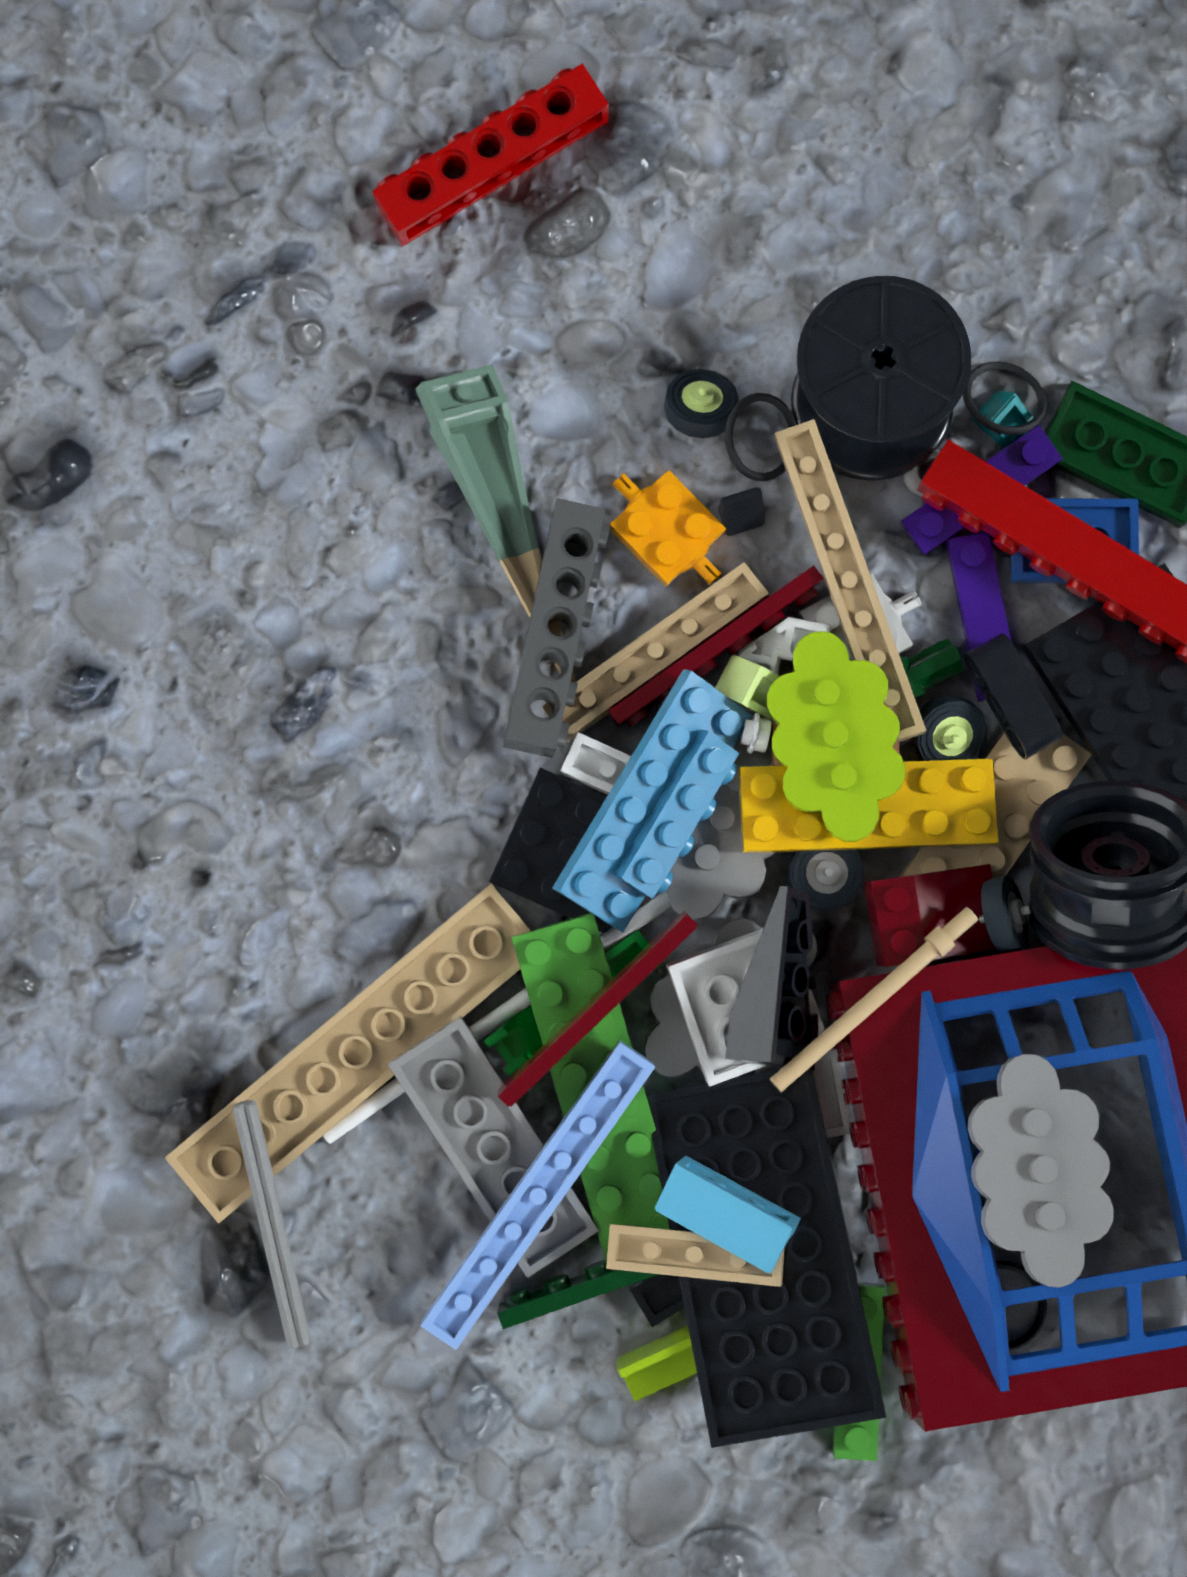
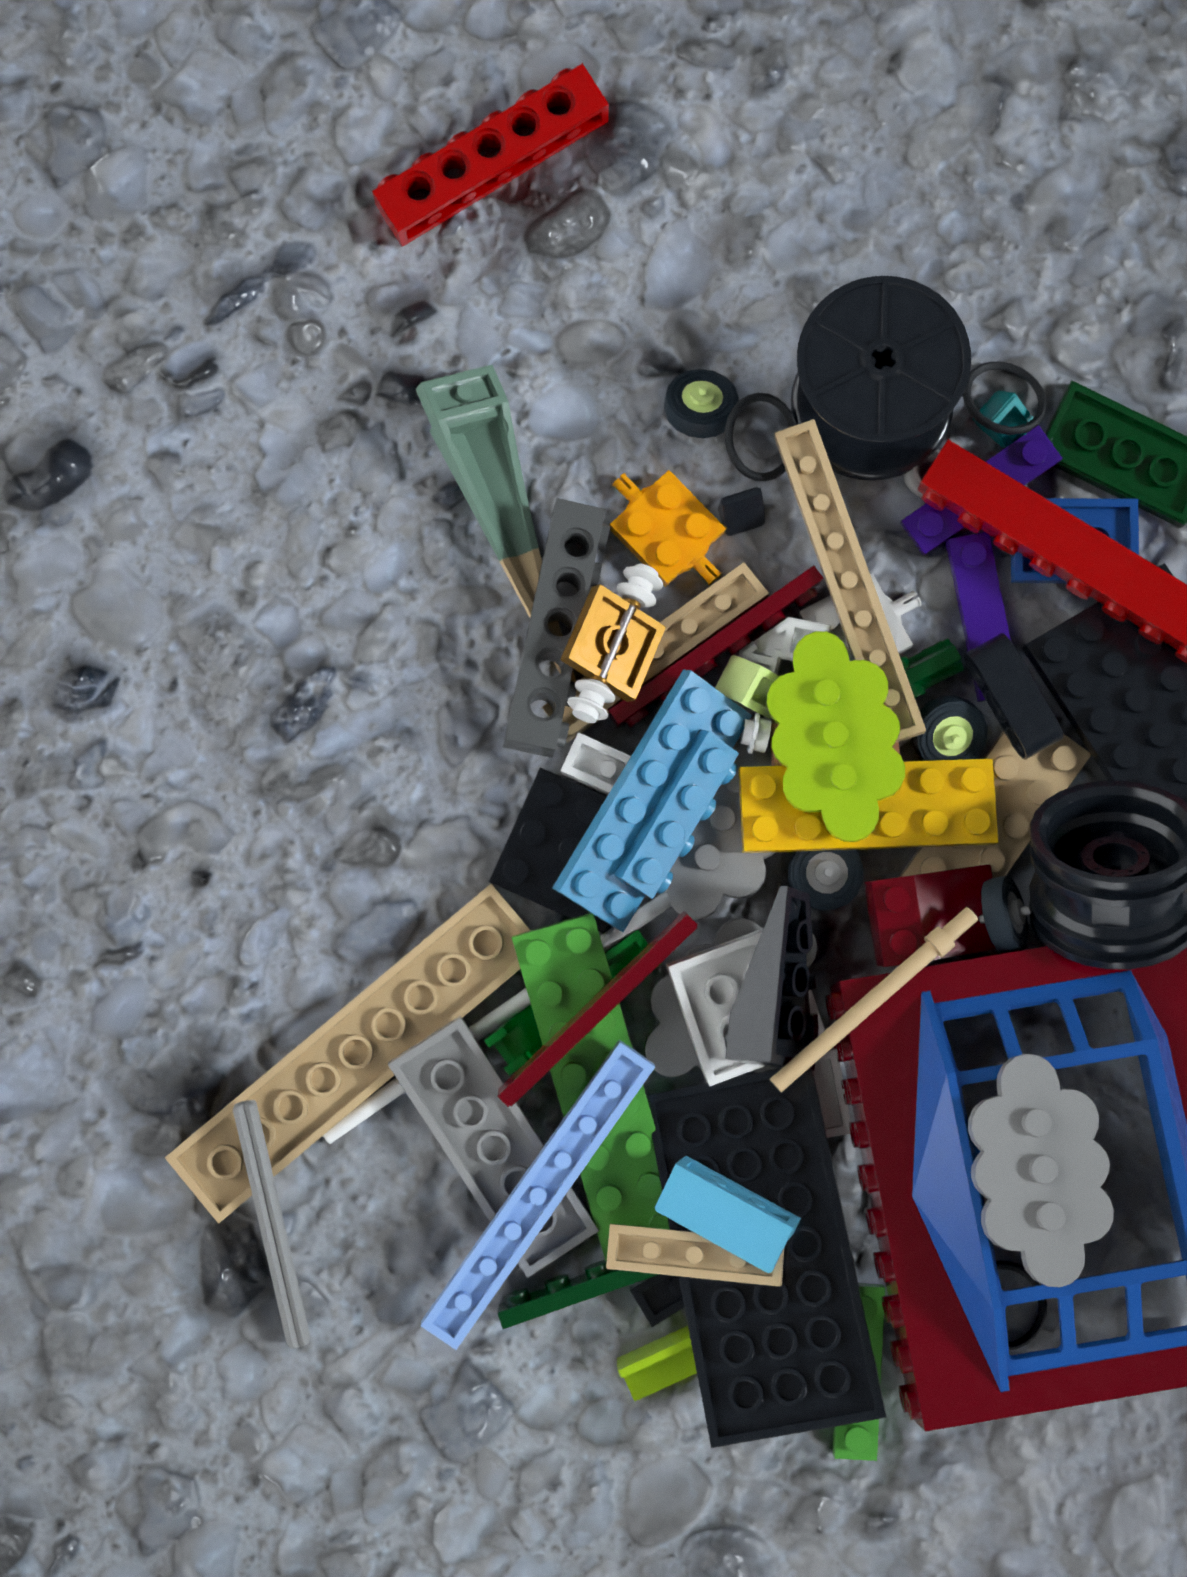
(614, 643): none -> plate

